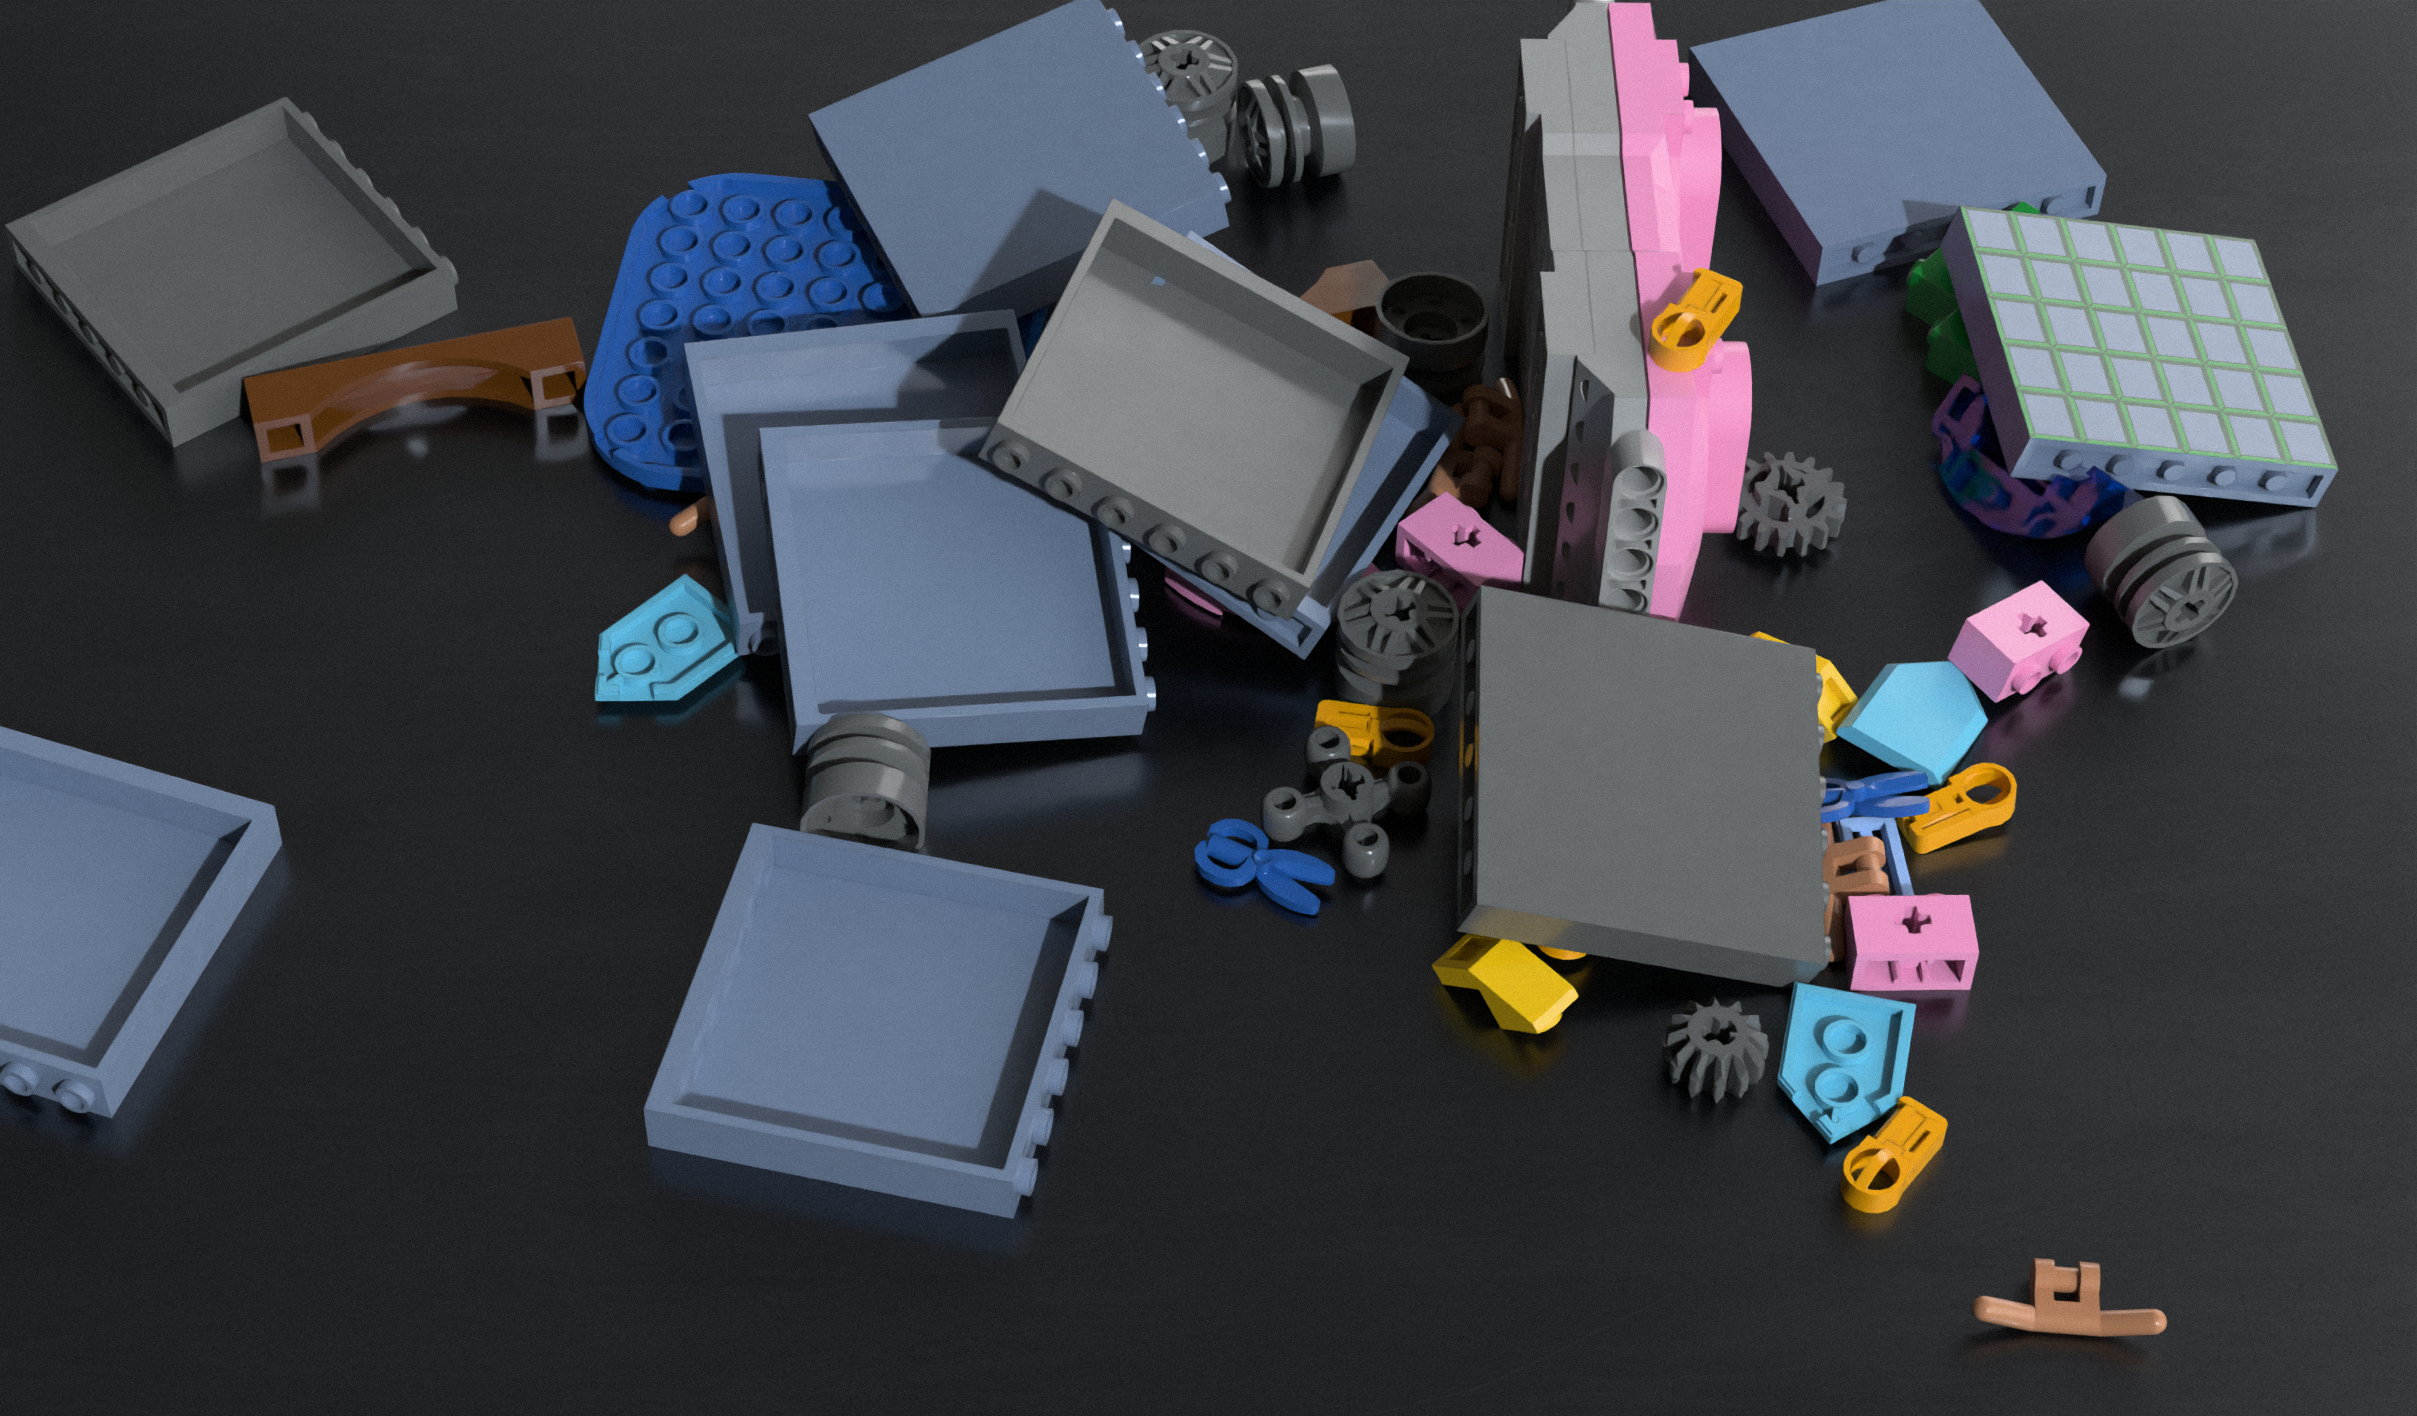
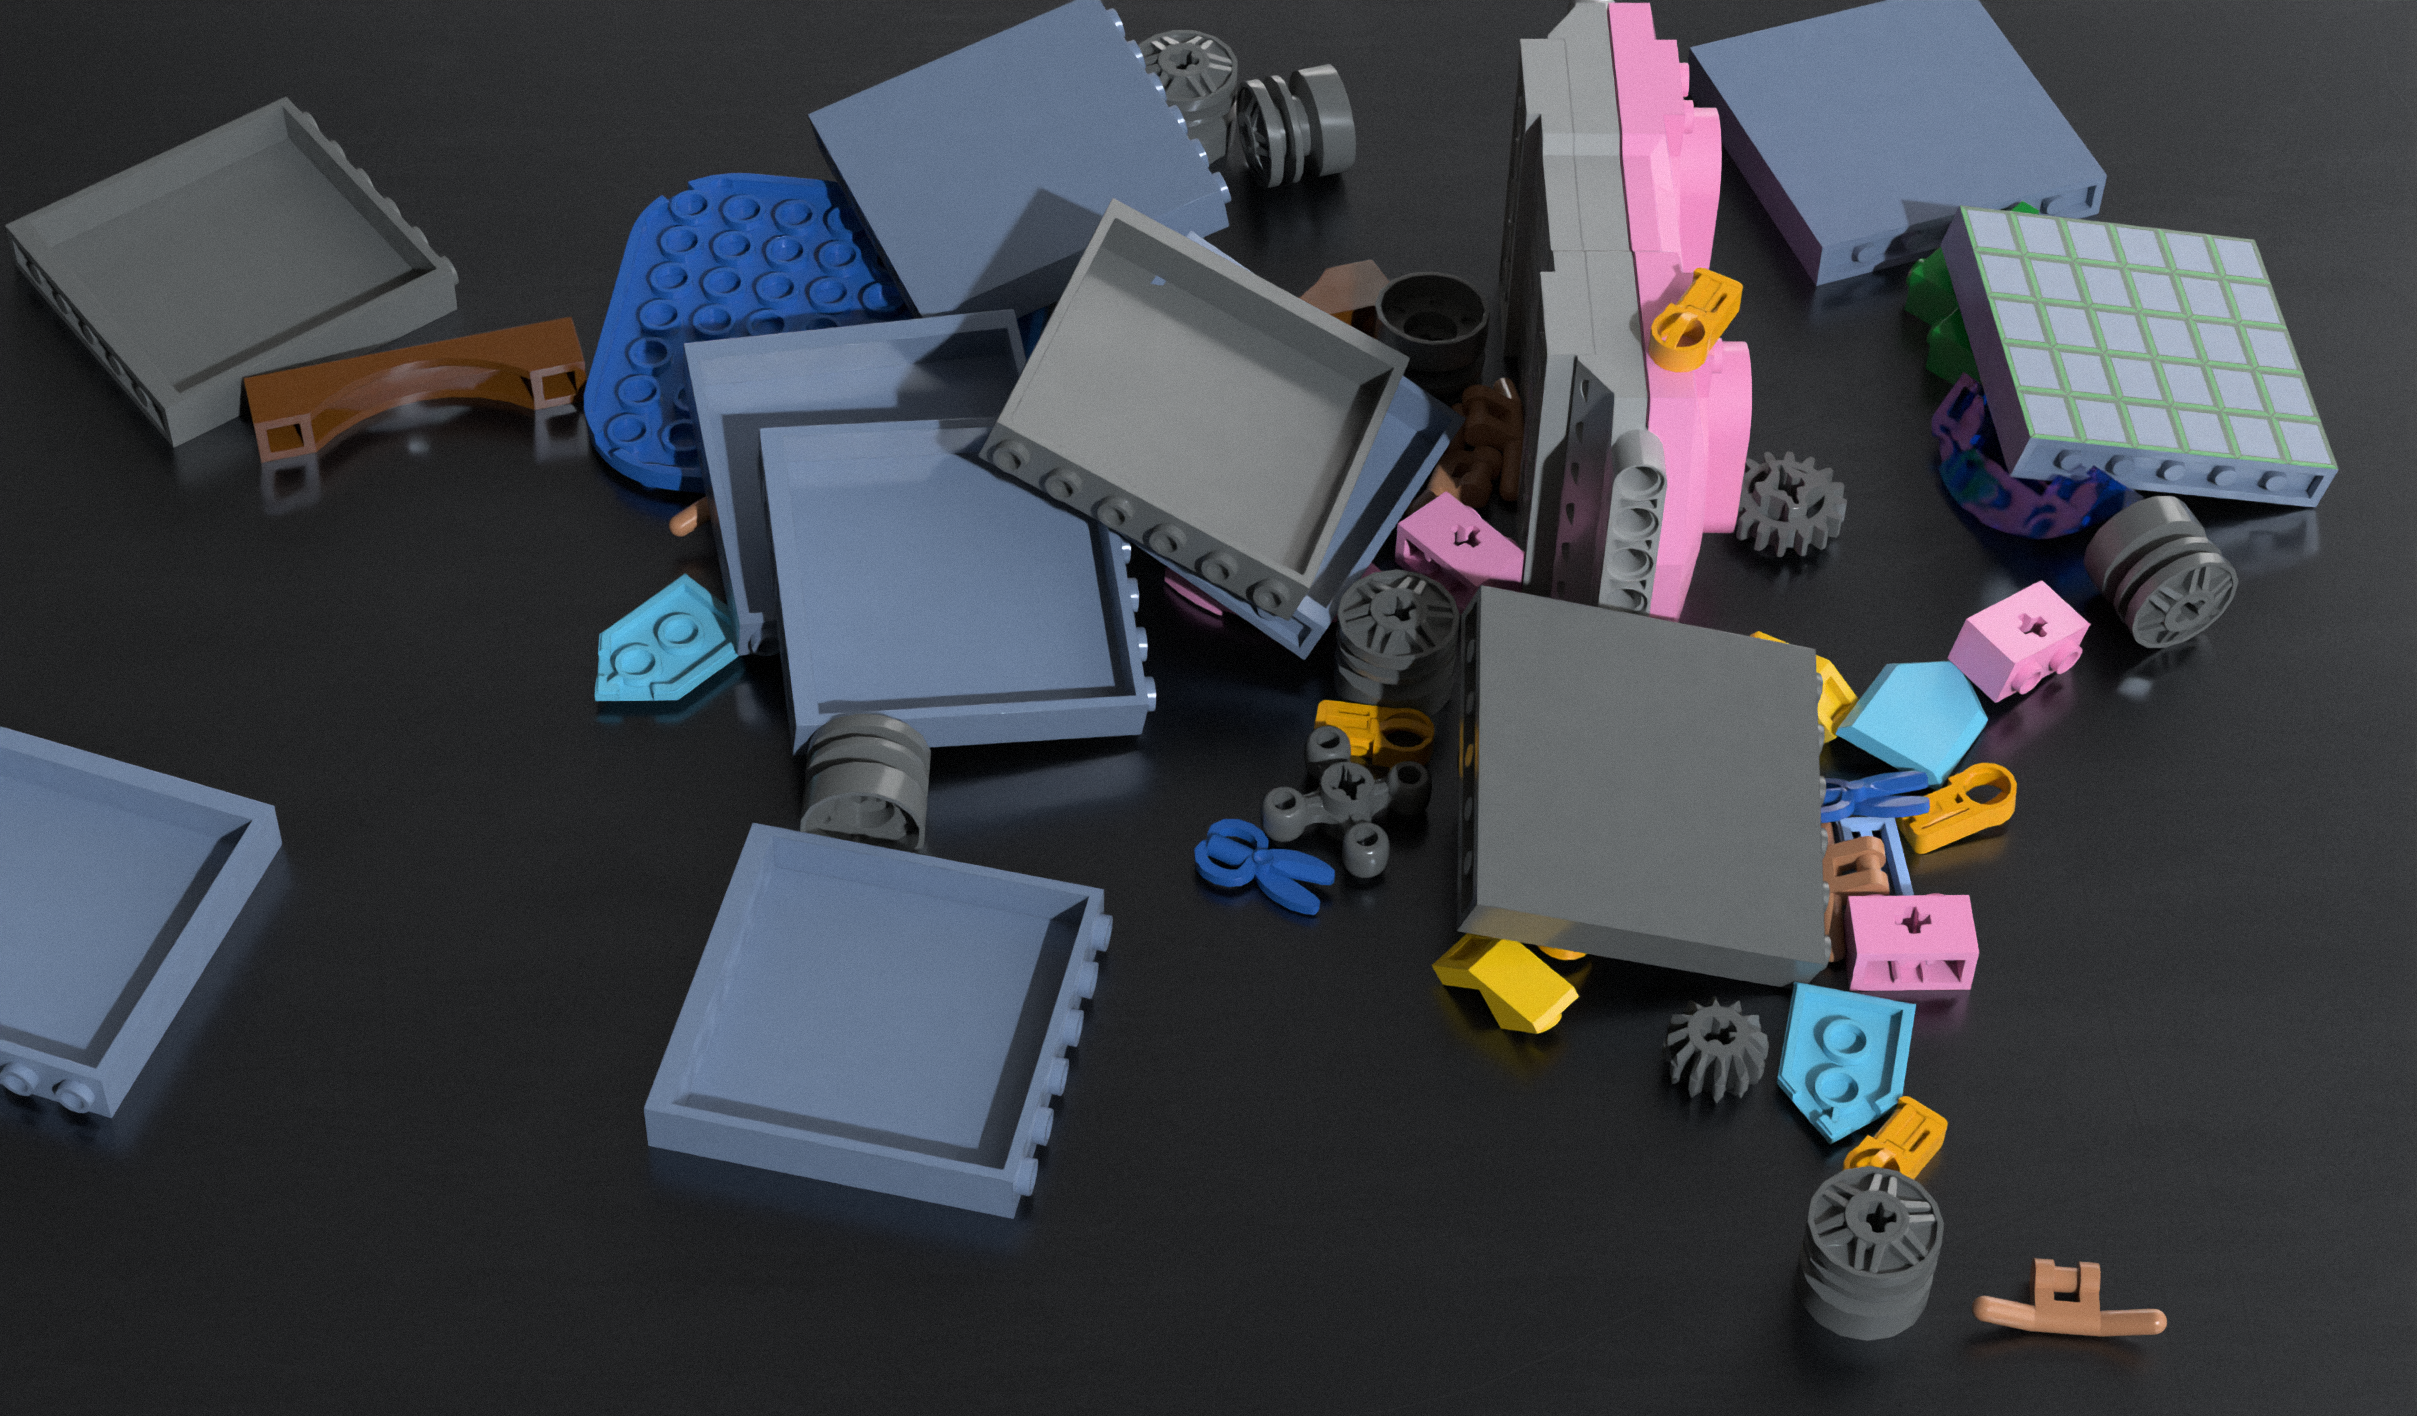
(1869, 1253): none -> dark grey wheel

